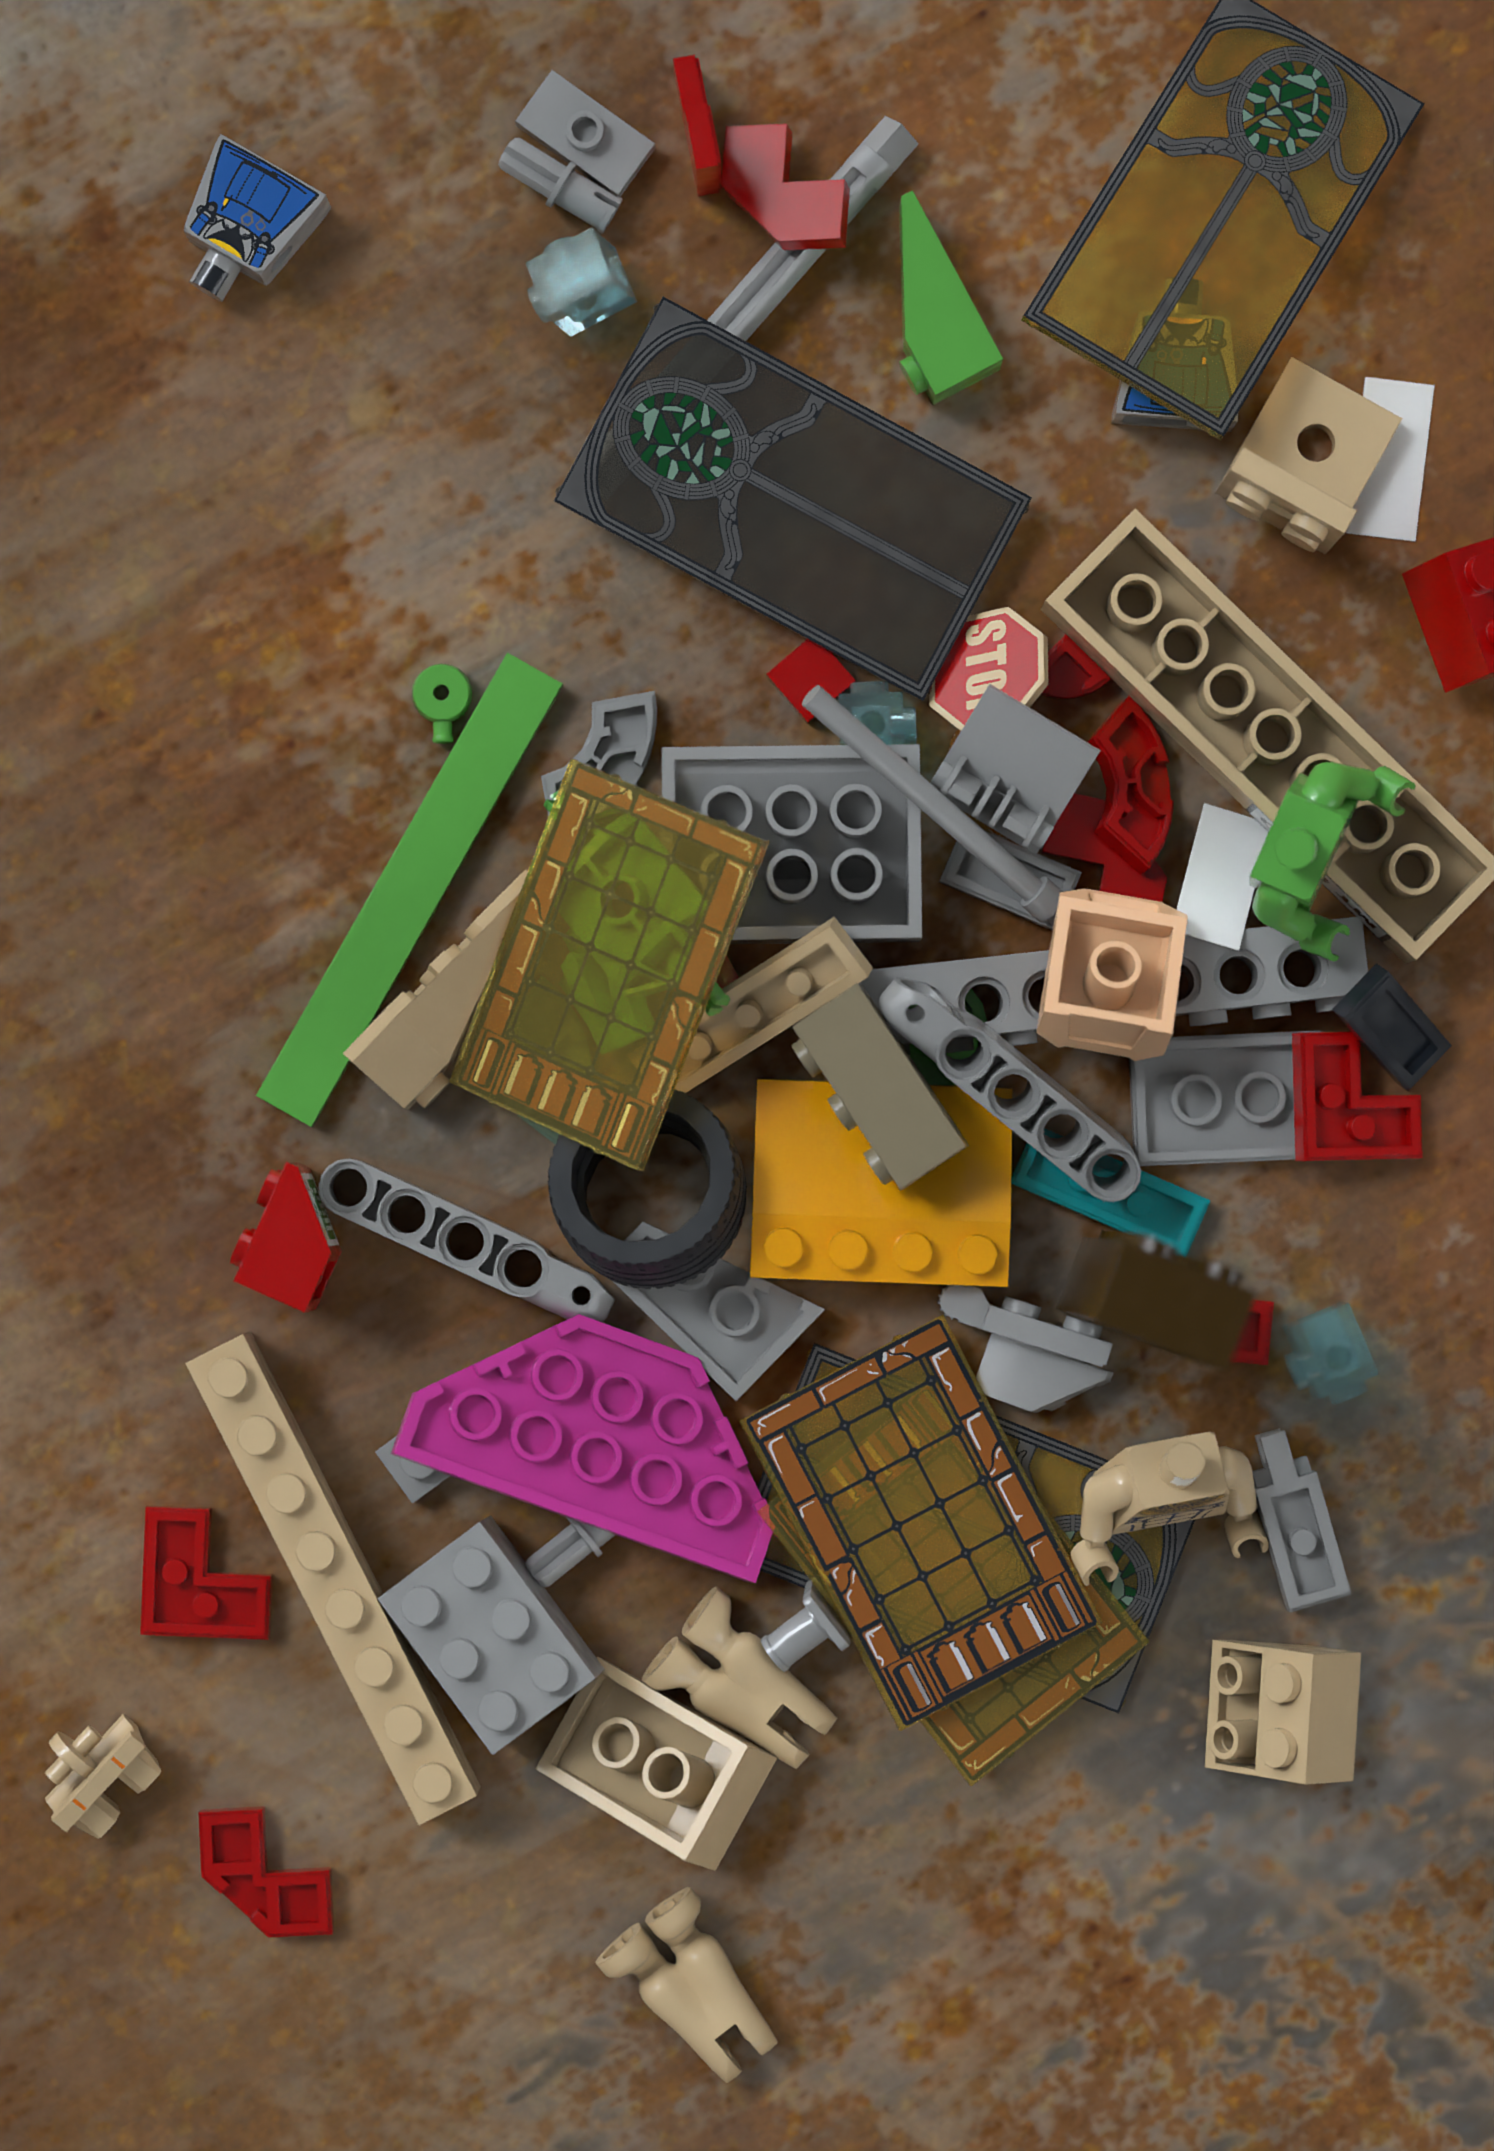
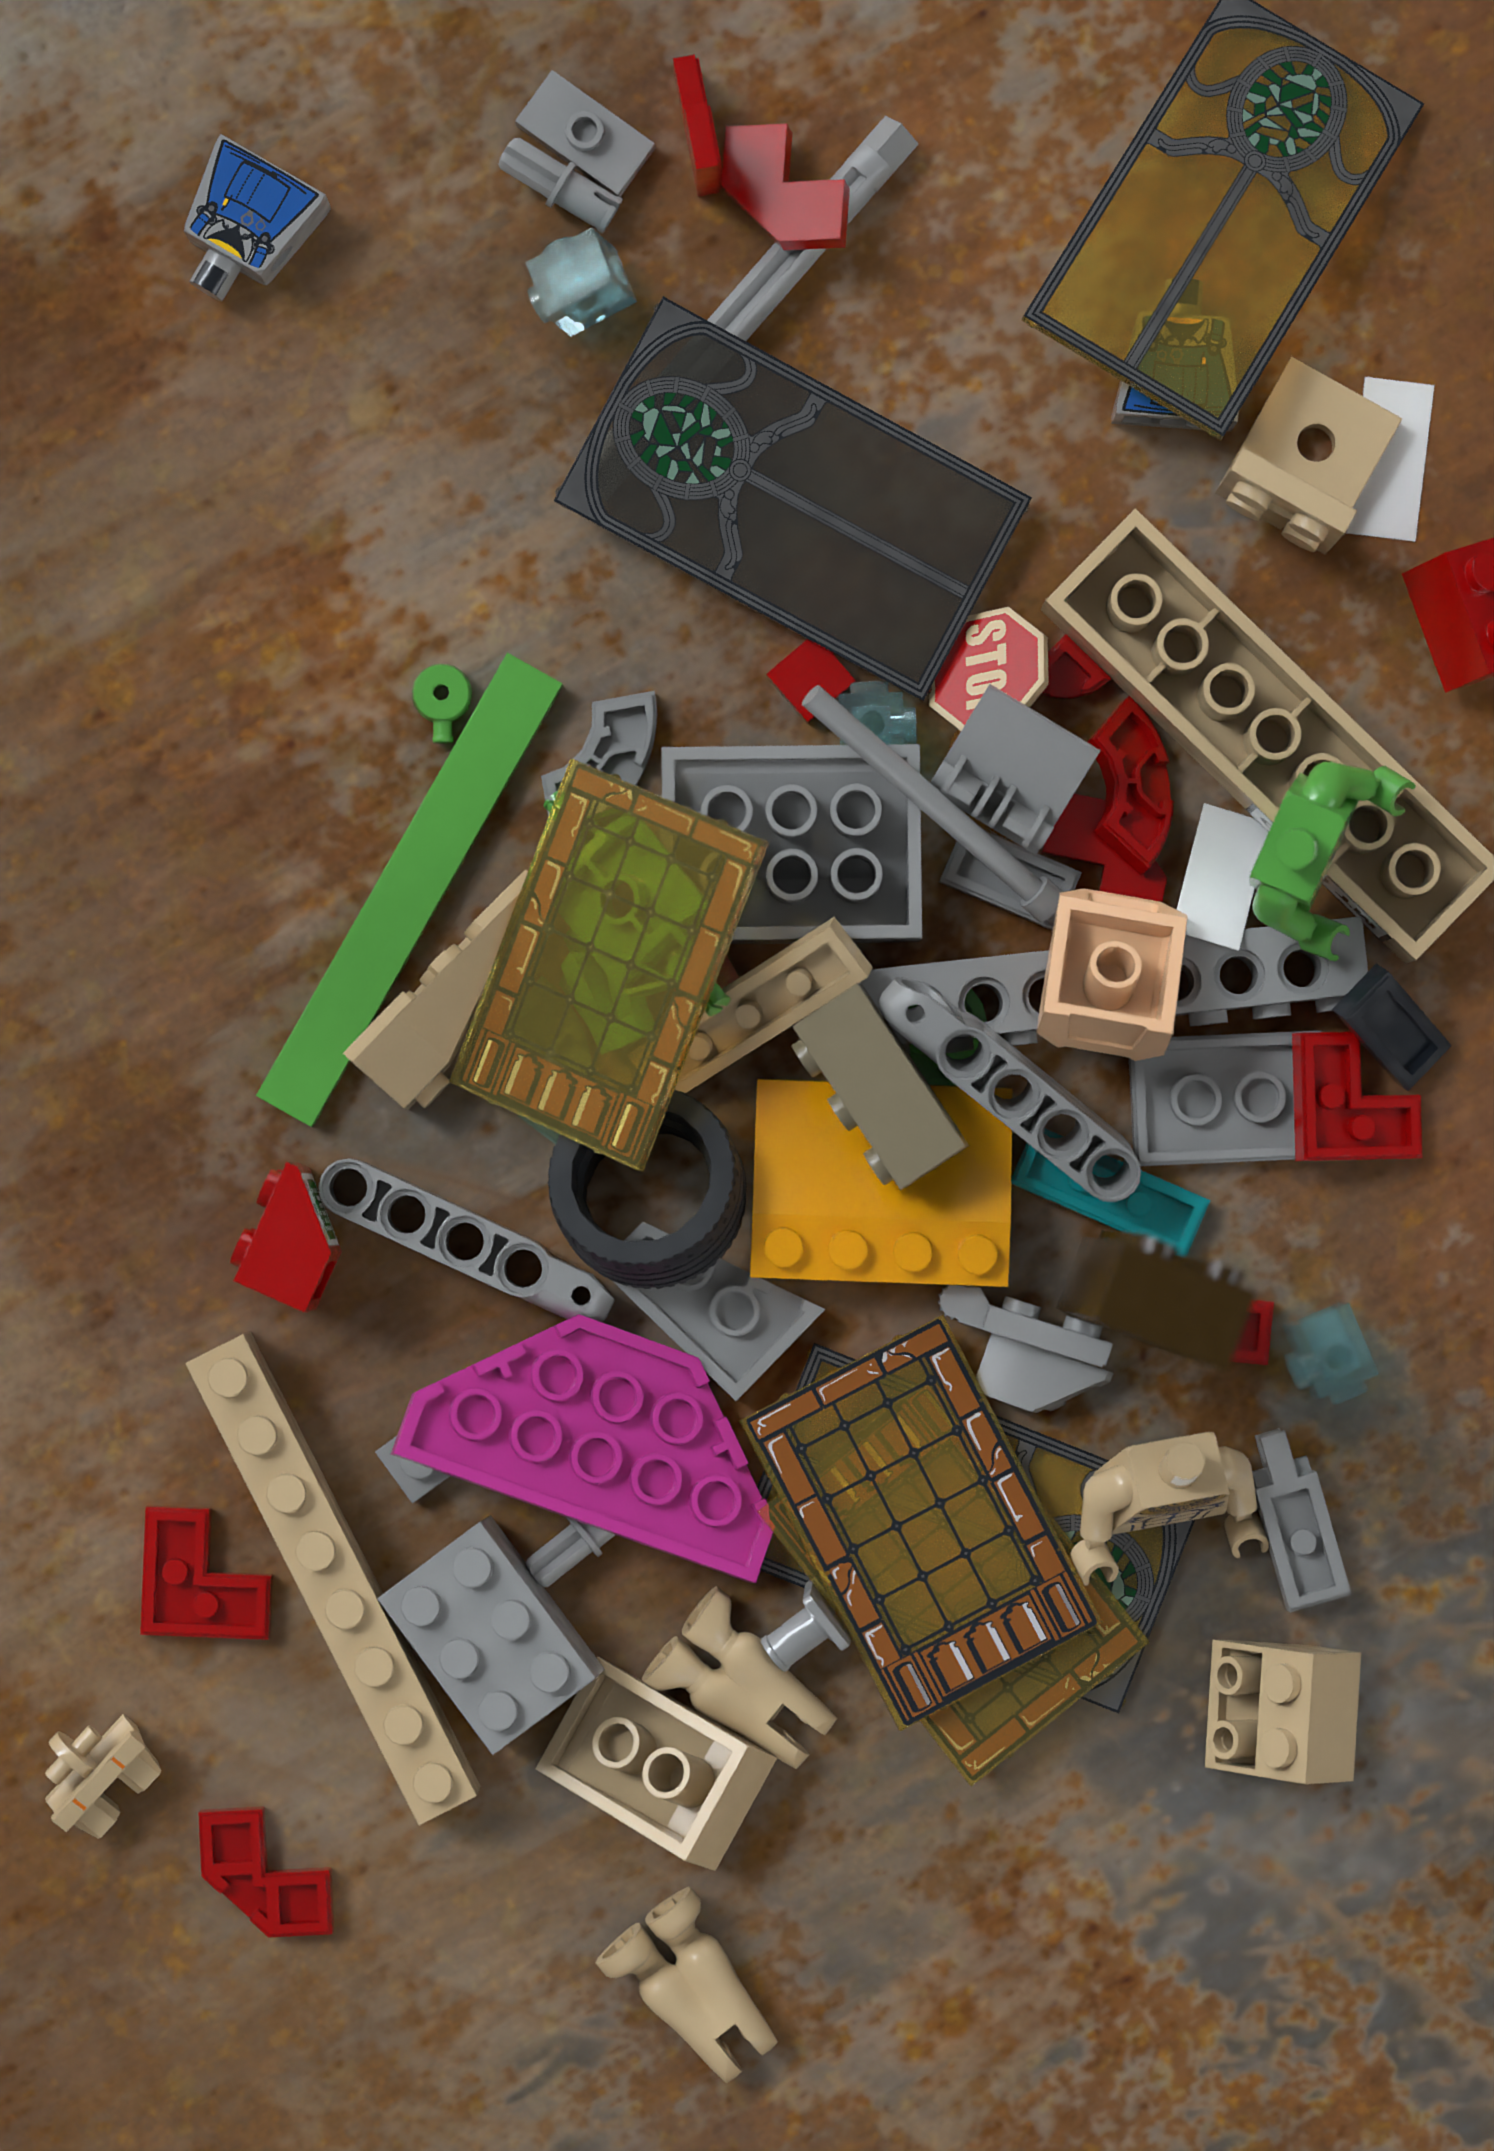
(940, 325): bright green slope -> none

